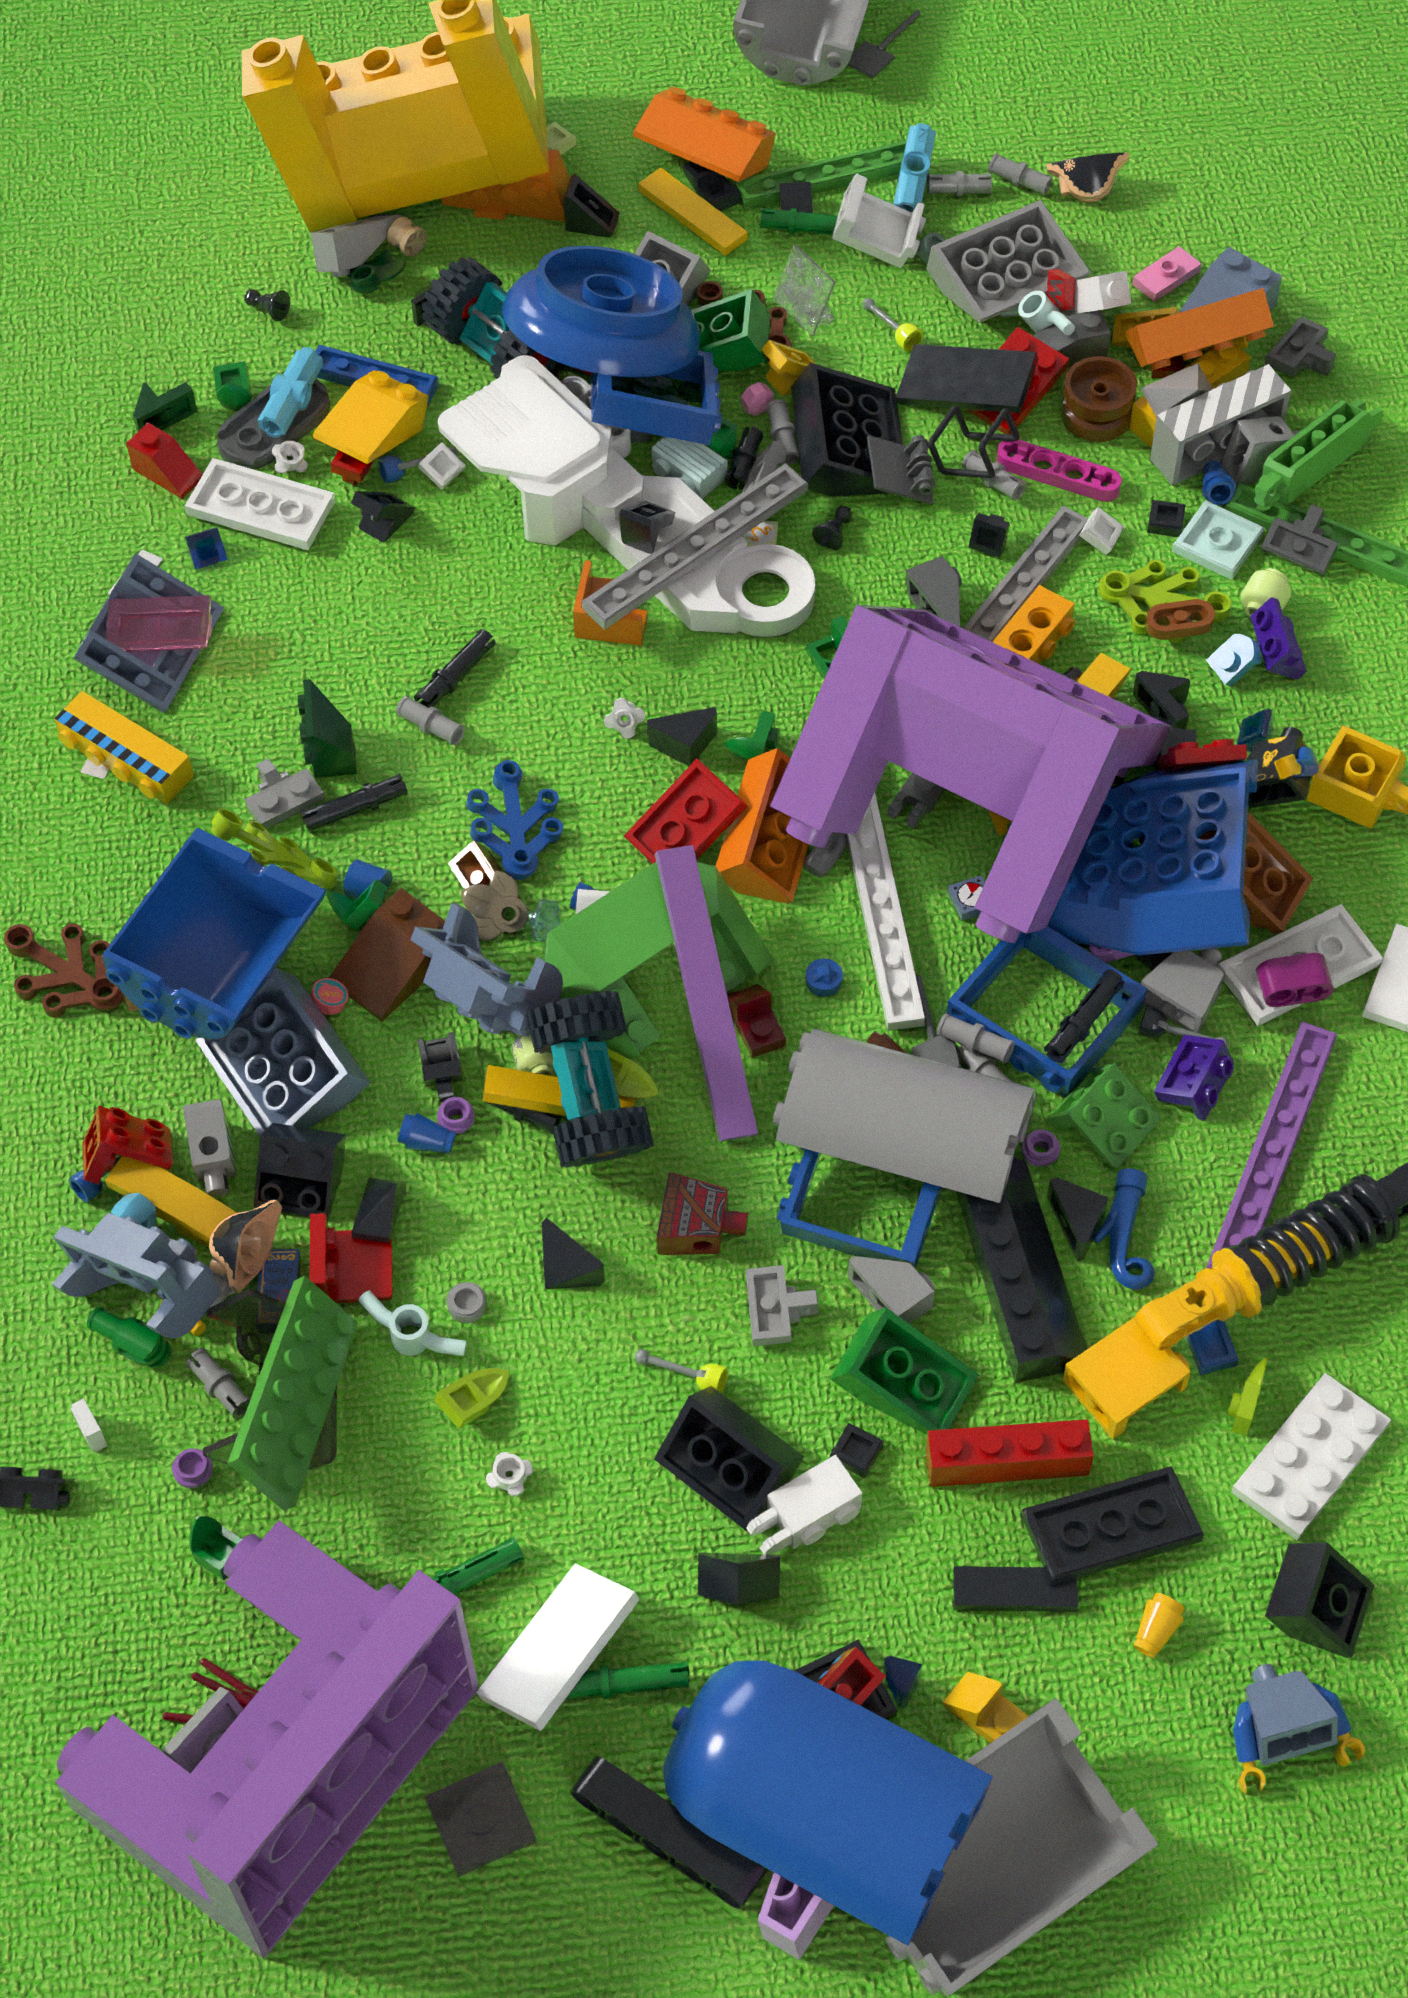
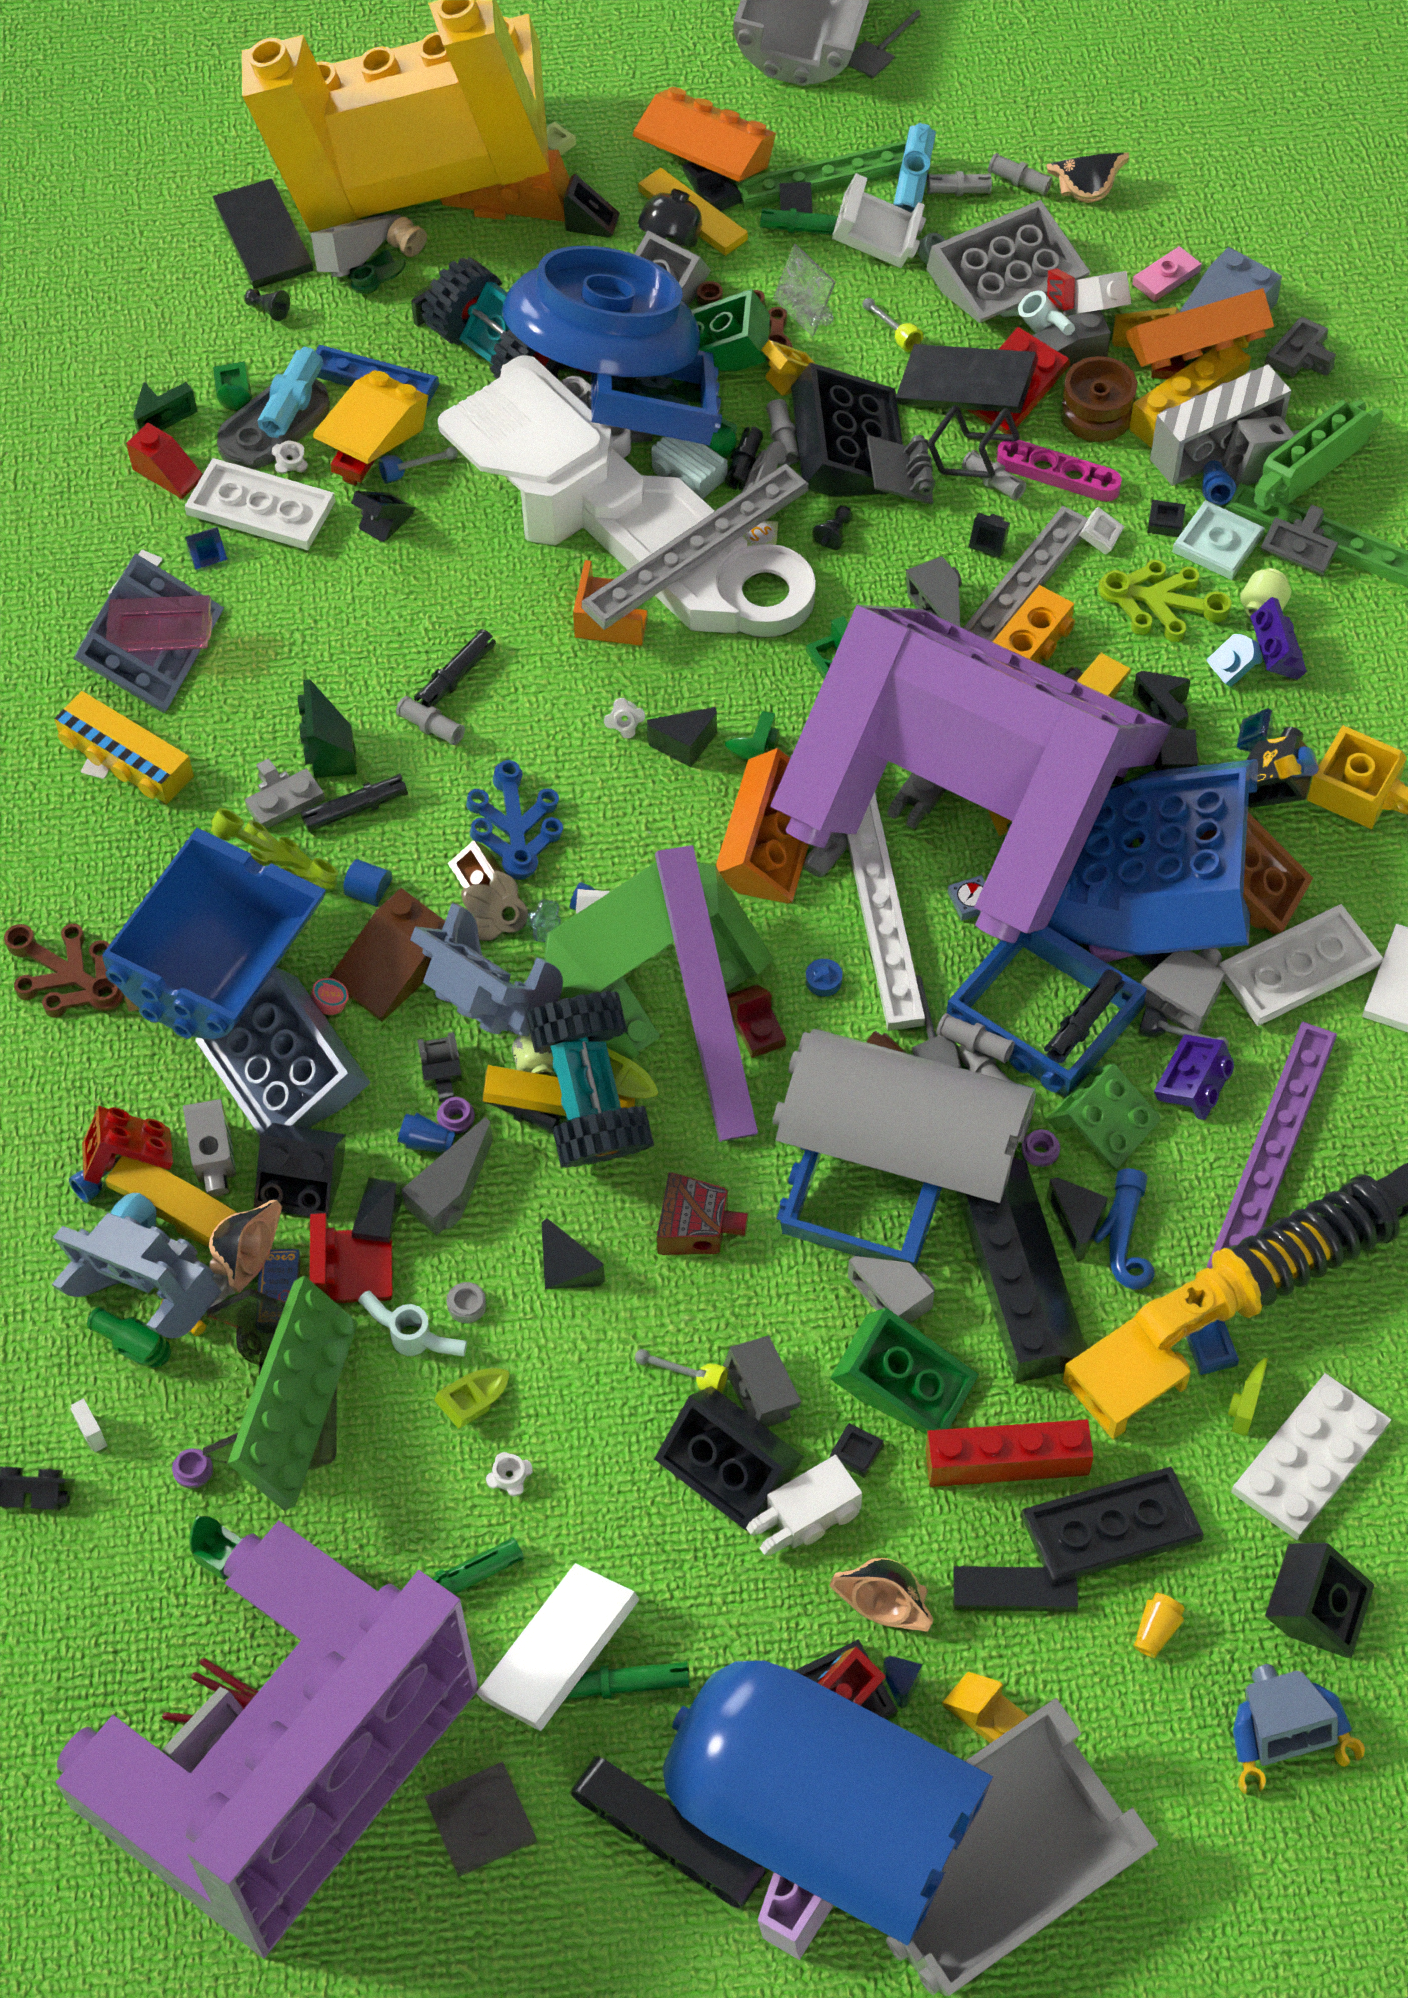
(219, 1382): light grey pin -> none
(263, 233): none -> black tile
(358, 911): green plate -> none
(441, 466): white tile -> none
(444, 1187): none -> dark grey slope
(642, 523): black slope -> none
(672, 217): none -> black cylinder
(687, 814): red tile -> none
(738, 1577): black slope -> none
(756, 398): bright pink tile -> none
(761, 1381): none -> dark grey hinge
(775, 1305): light grey hinge -> none
(885, 1594): none -> light nougat hat
(1176, 388): light grey slope -> none
(1178, 619): dark orange plate -> none
(1190, 755): red plate -> none
(1294, 979): magenta beam -> none

